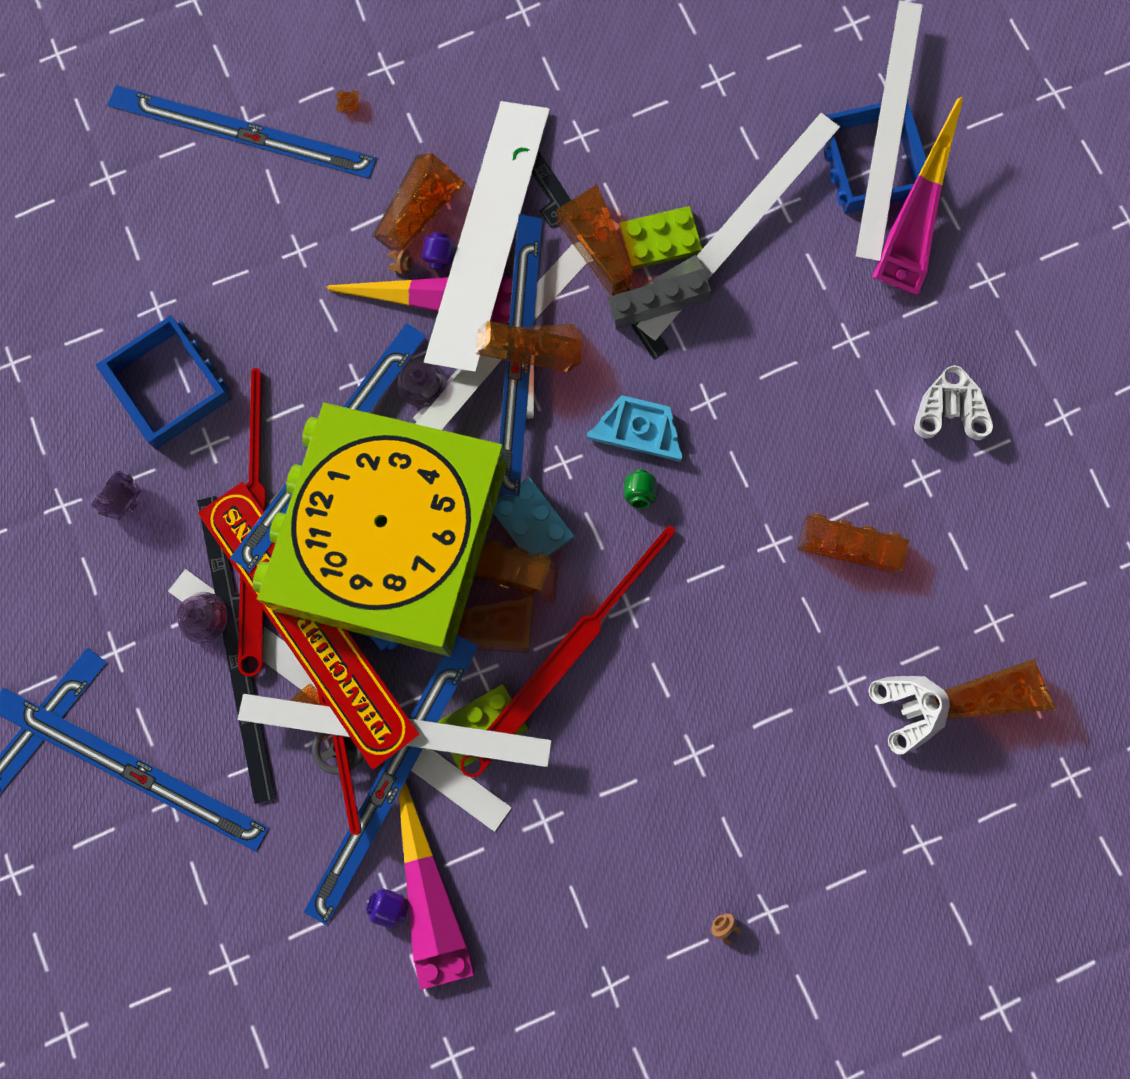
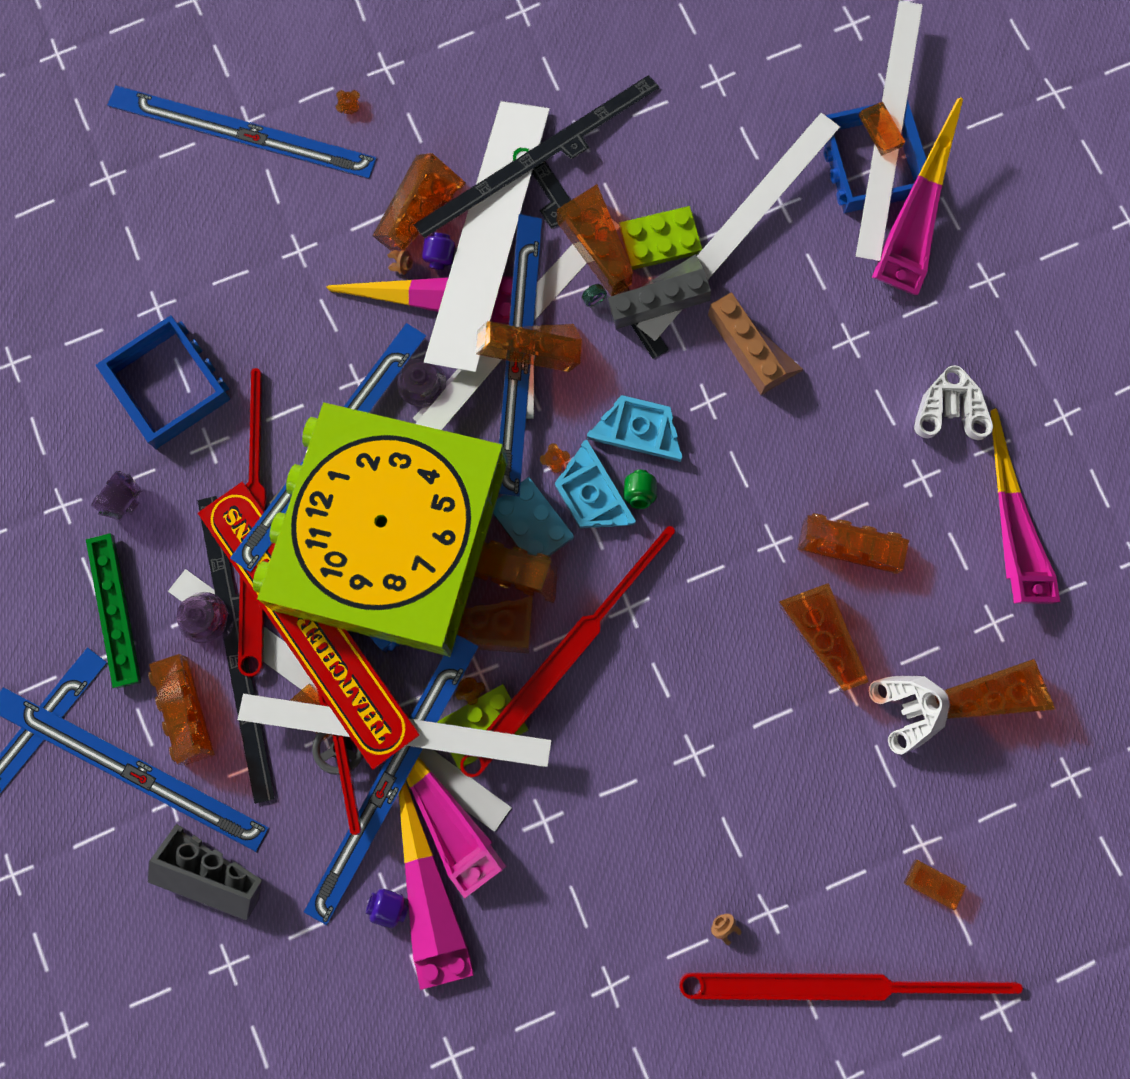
(113, 611): none -> green plate
(181, 710): none -> clear orange wedge
(203, 875): none -> dark grey wedge
(459, 840): none -> dark pink plate
(465, 686): none -> clear orange plate
(555, 465): none -> clear orange plate
(568, 140): none -> black sticker
(591, 492): none -> medium azure wing
(594, 295): none -> tile
(757, 354): none -> medium nougat wedge
(825, 633): none -> clear orange wedge
(827, 986): none -> red piece
(882, 128): none -> clear orange plate
(934, 884): none -> clear orange plate
(1025, 559): none -> dark pink plate

